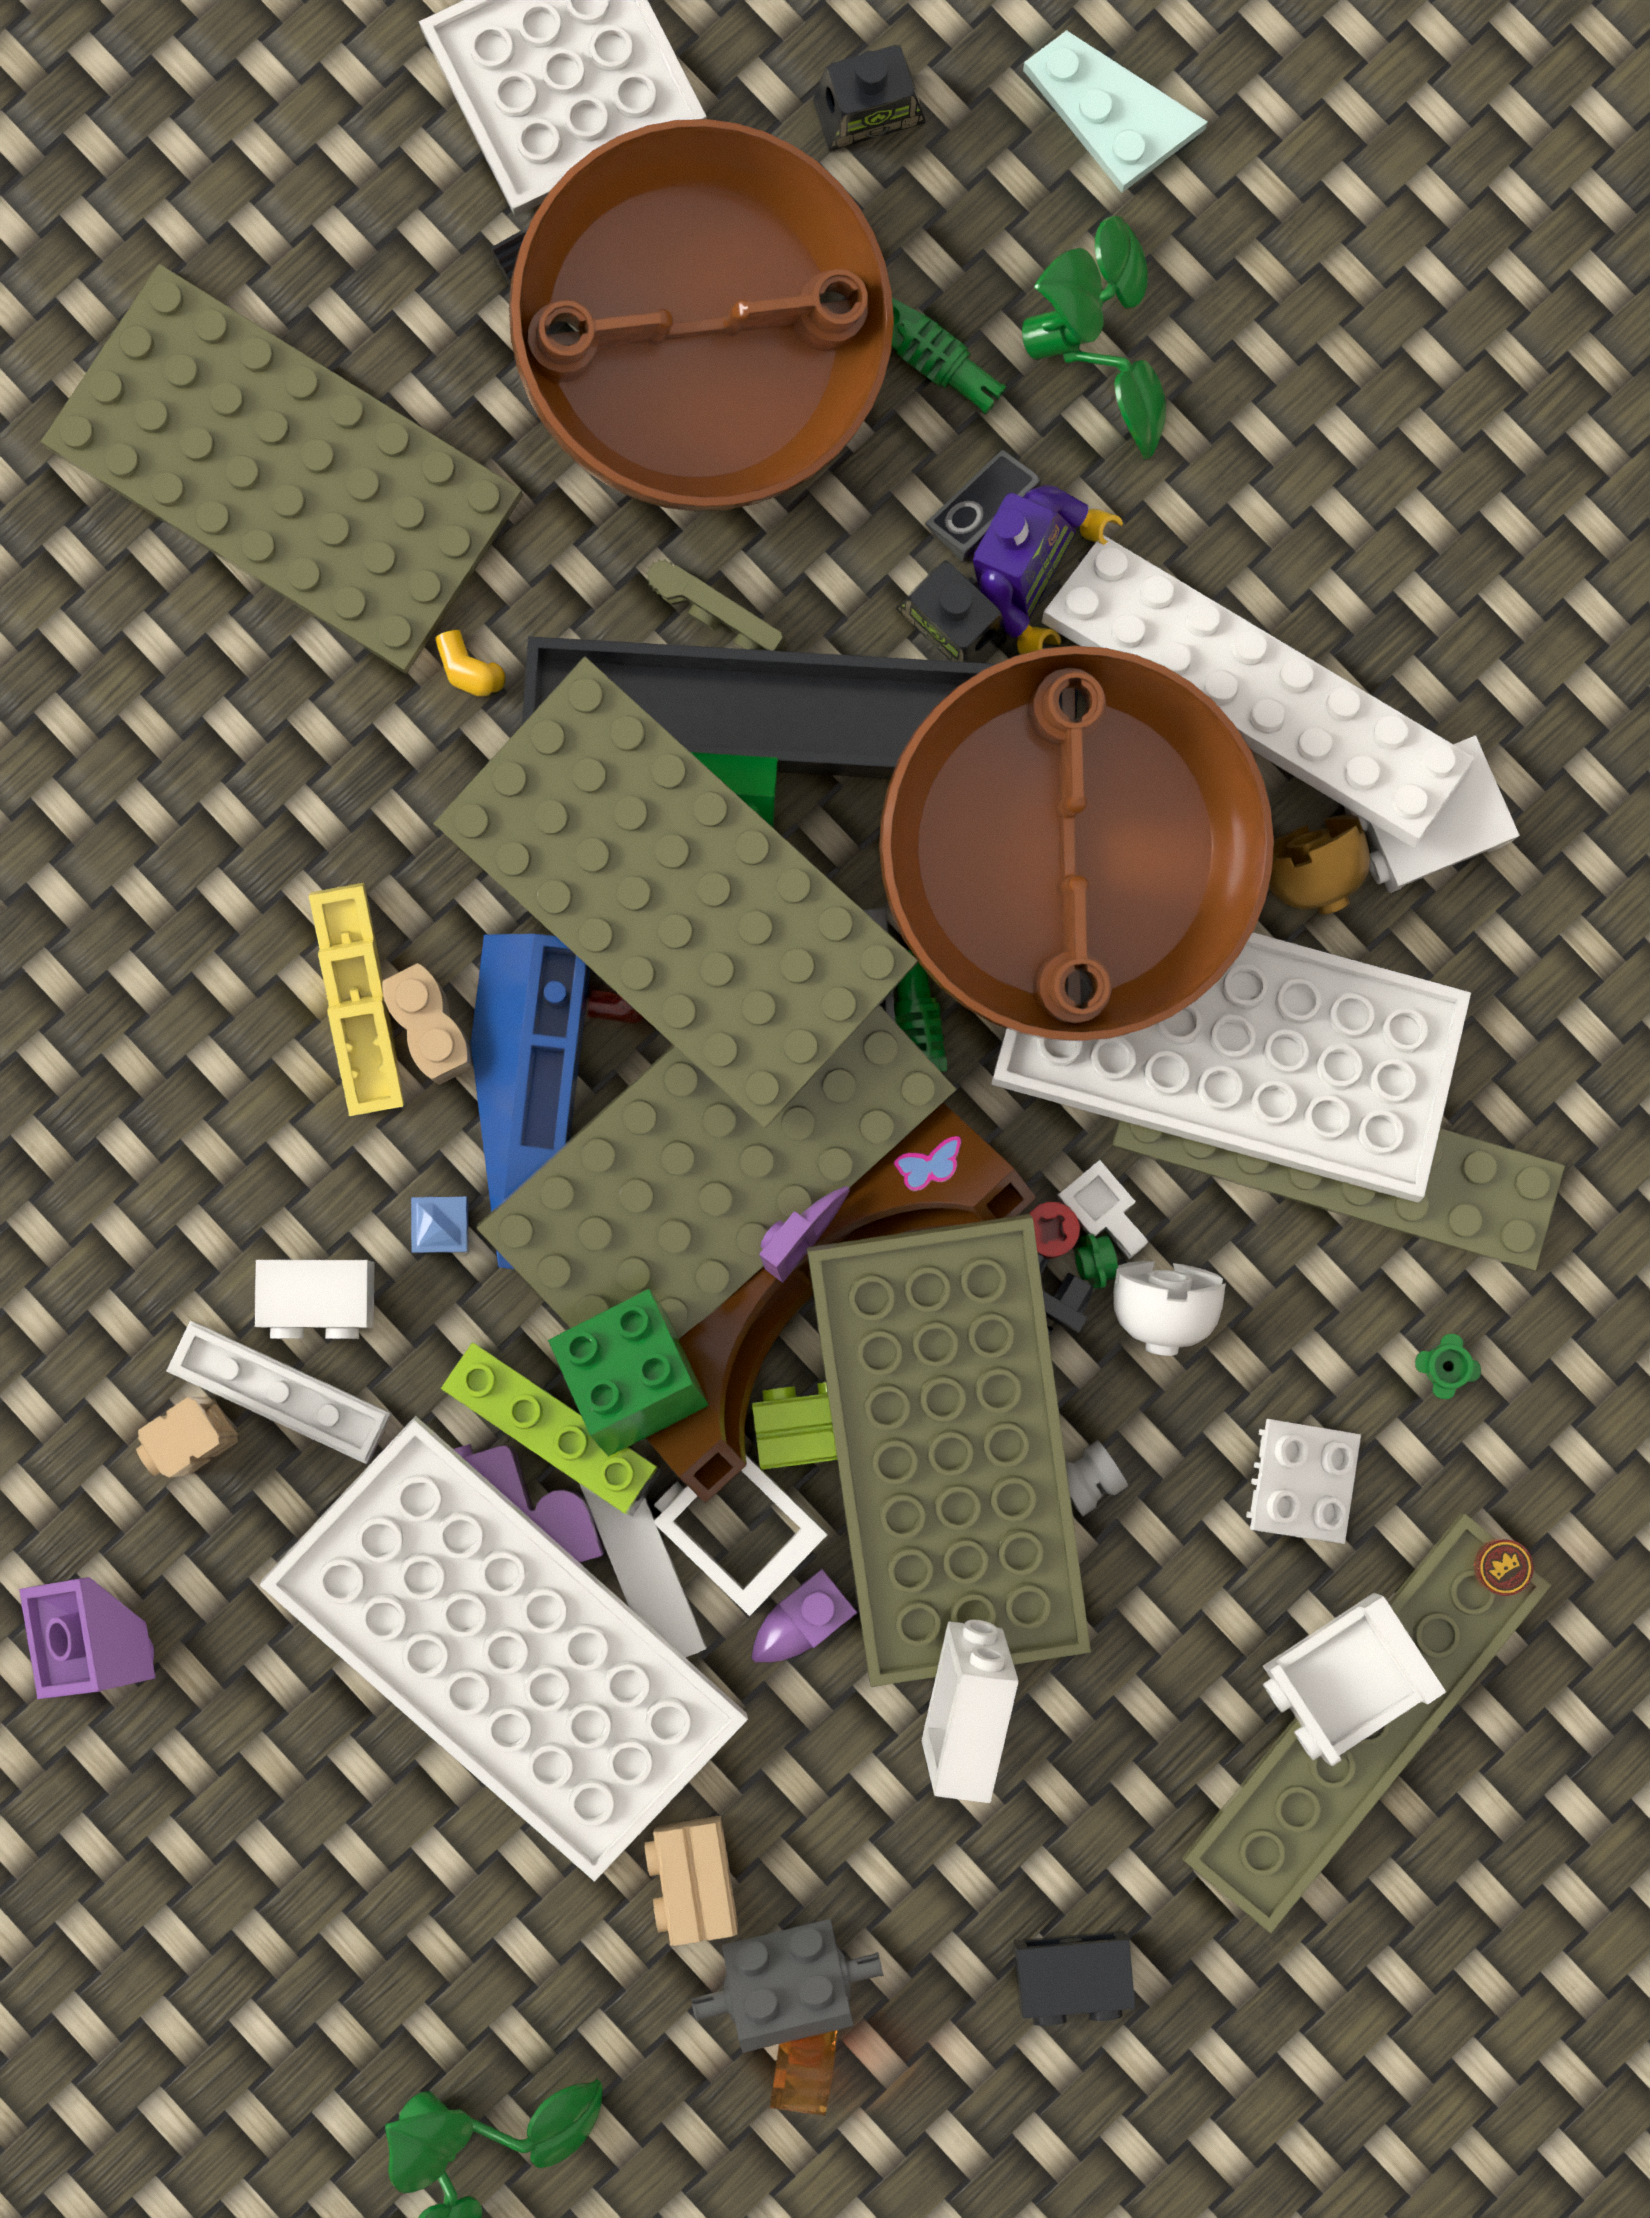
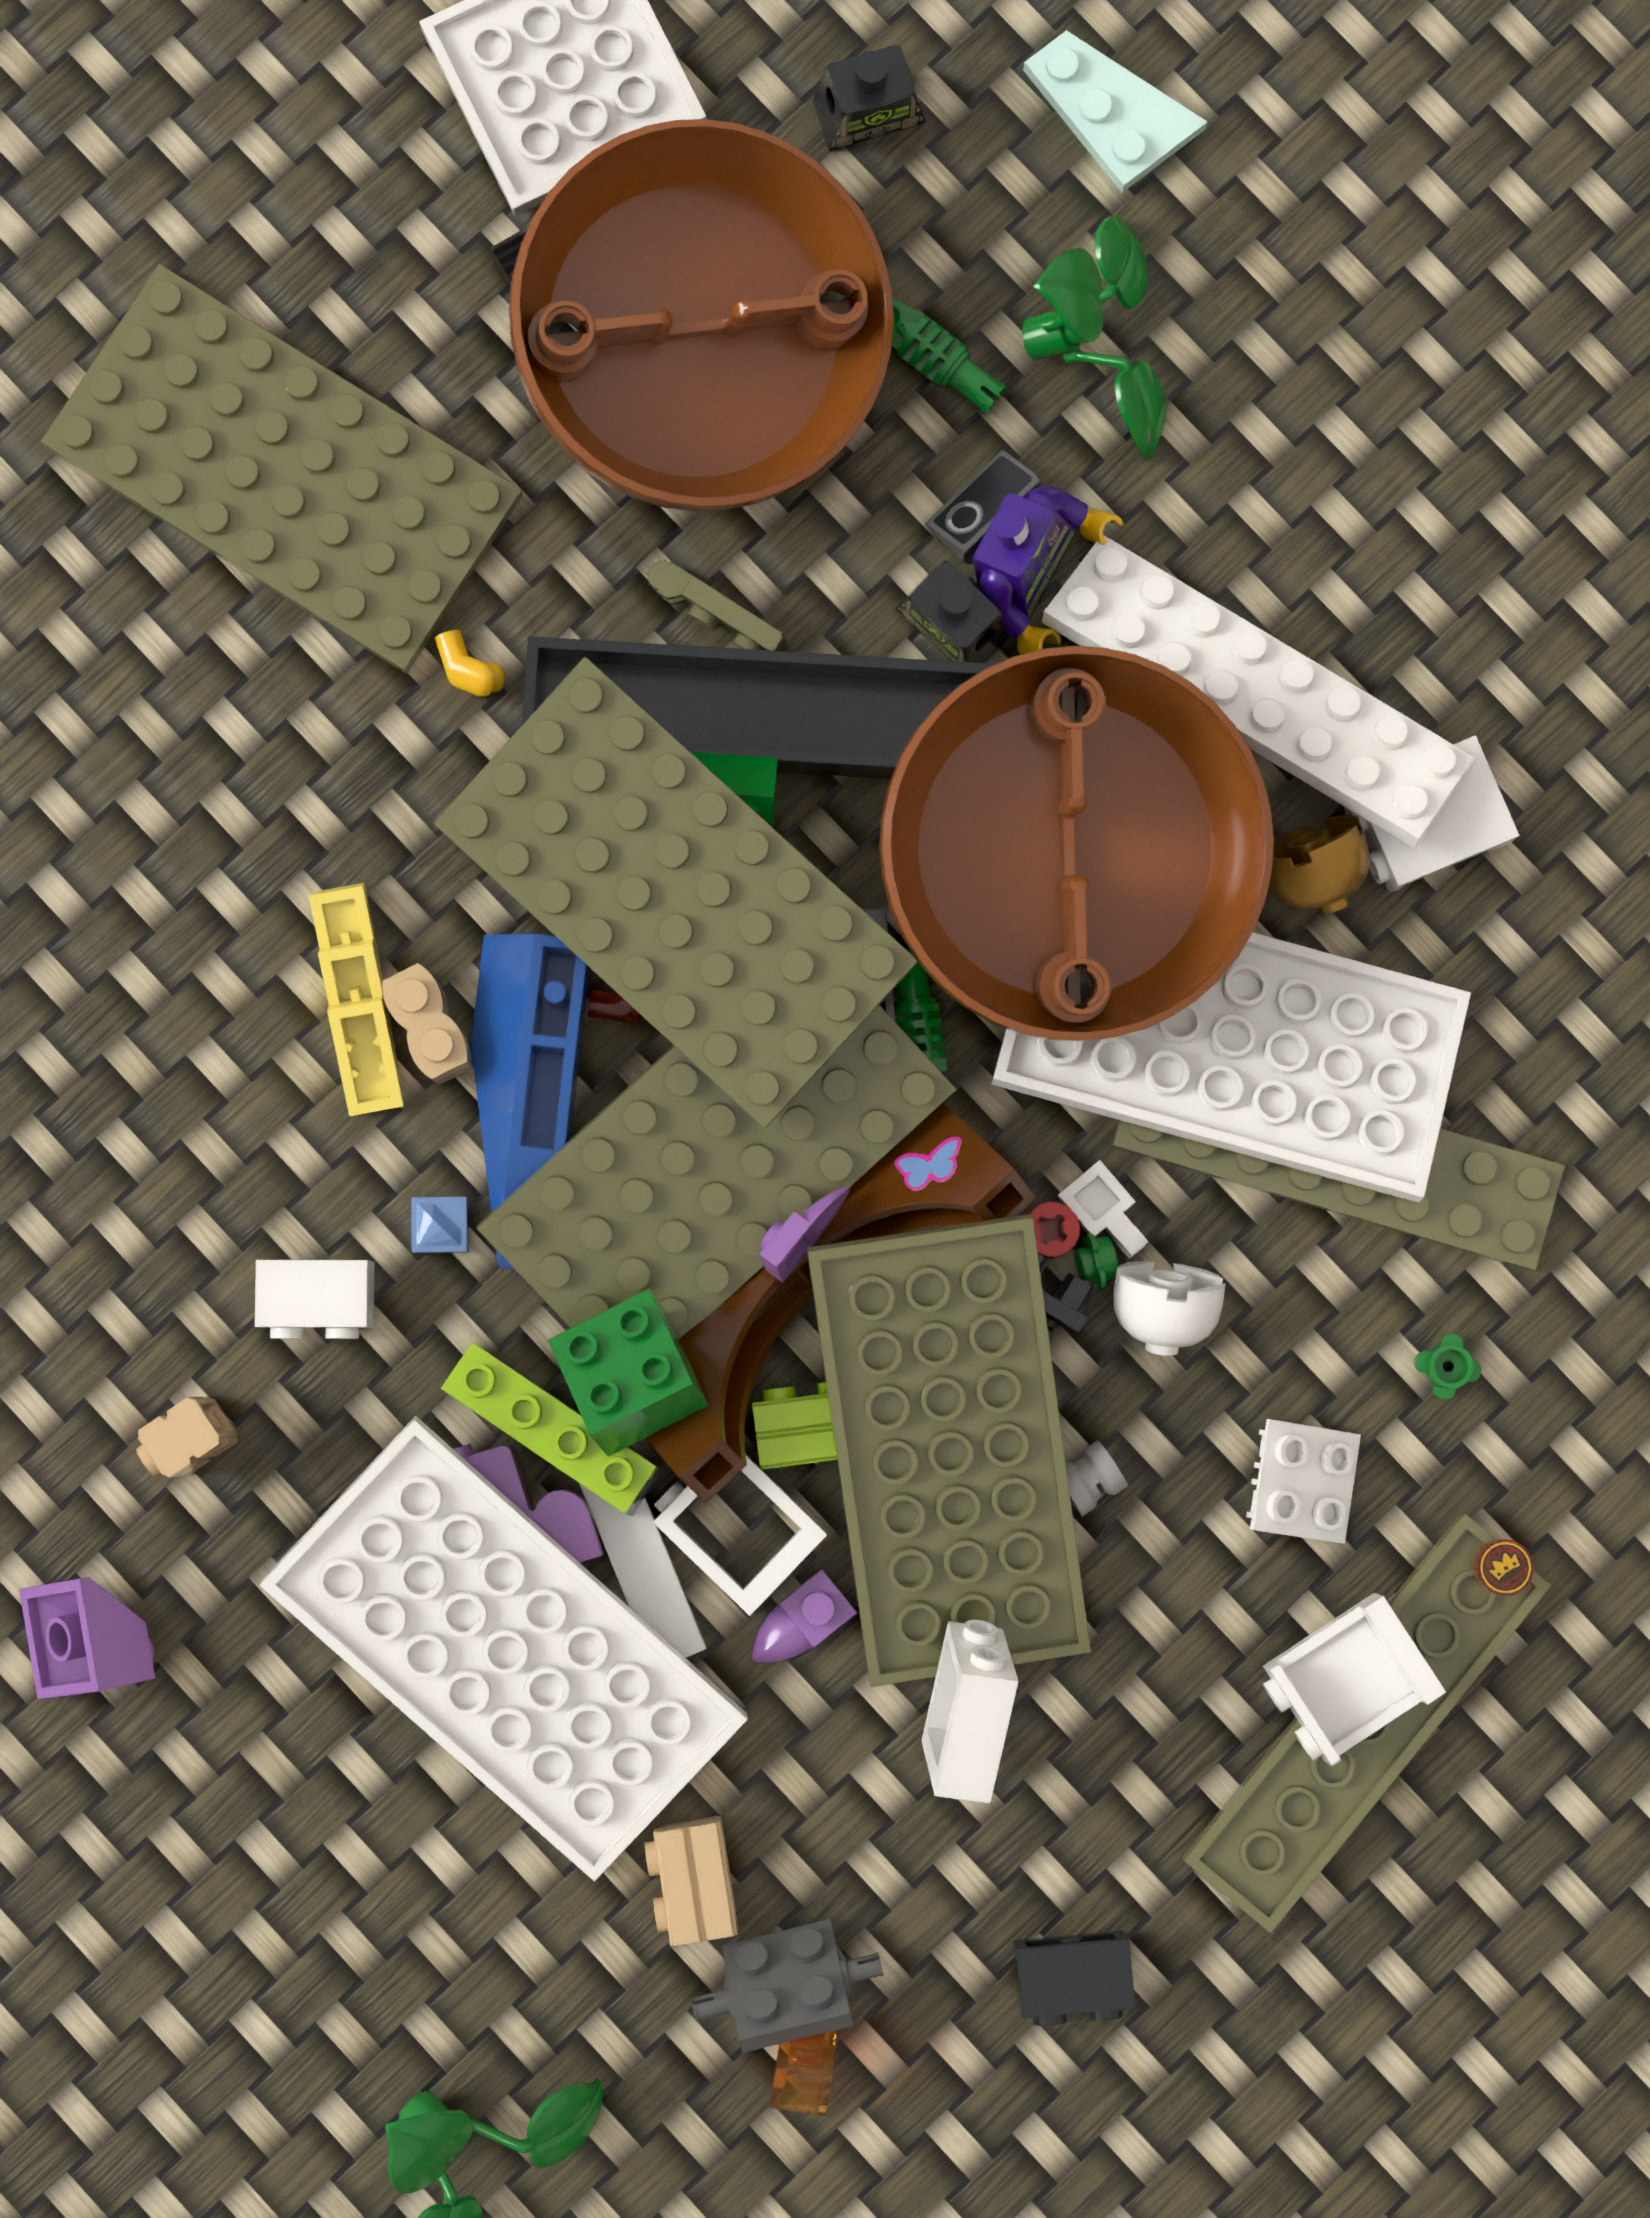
(279, 1392): white tile -> none

